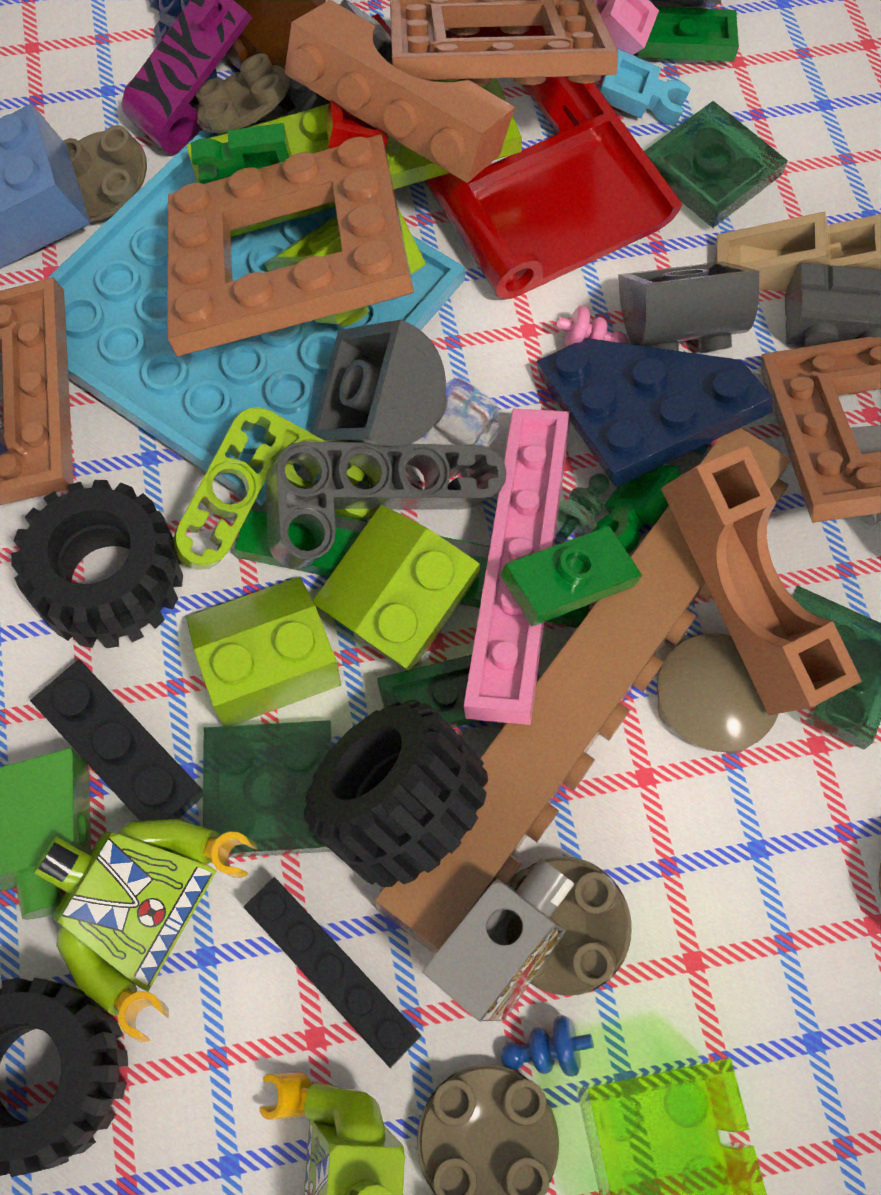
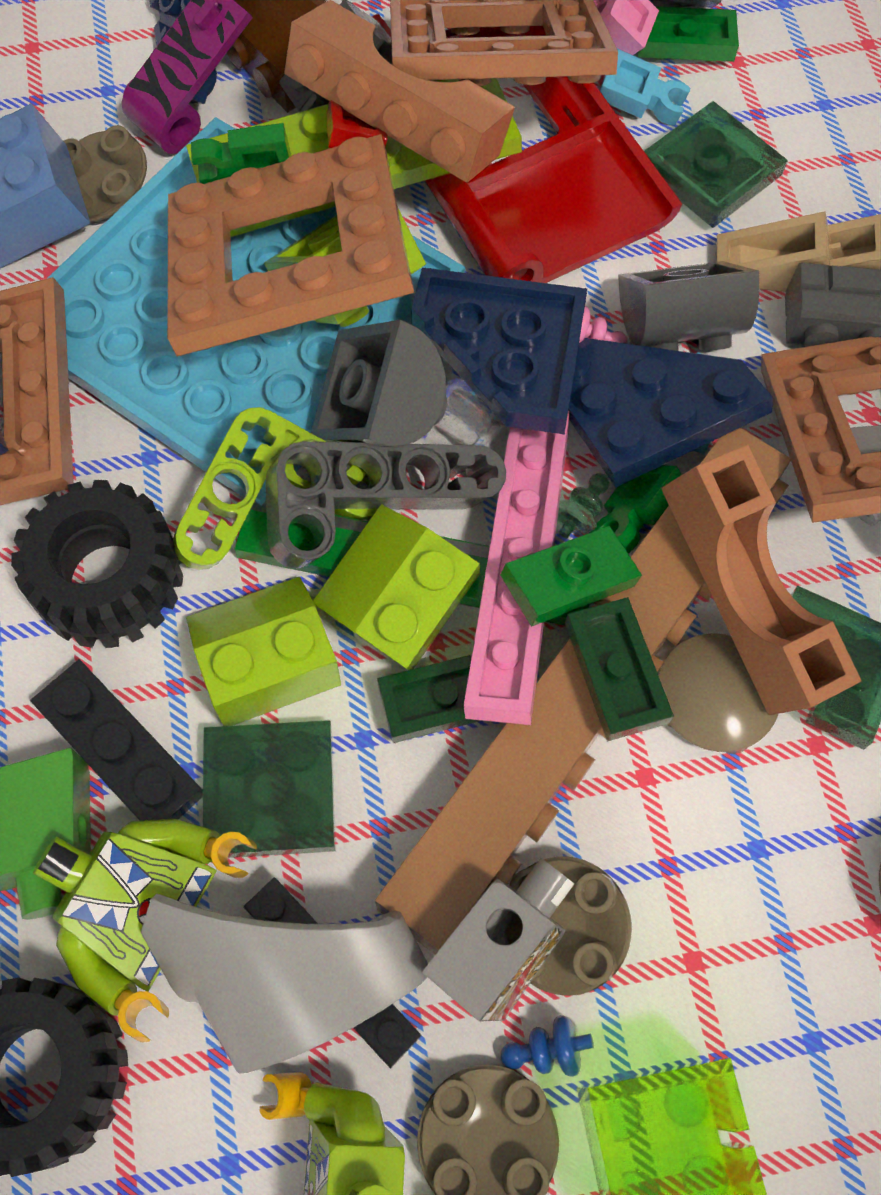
(242, 96): dark tan dish -> none
(281, 984): none -> light grey panel
(396, 793): black tyre -> none
(506, 341): none -> dark blue plate
(618, 669): none -> dark green plate

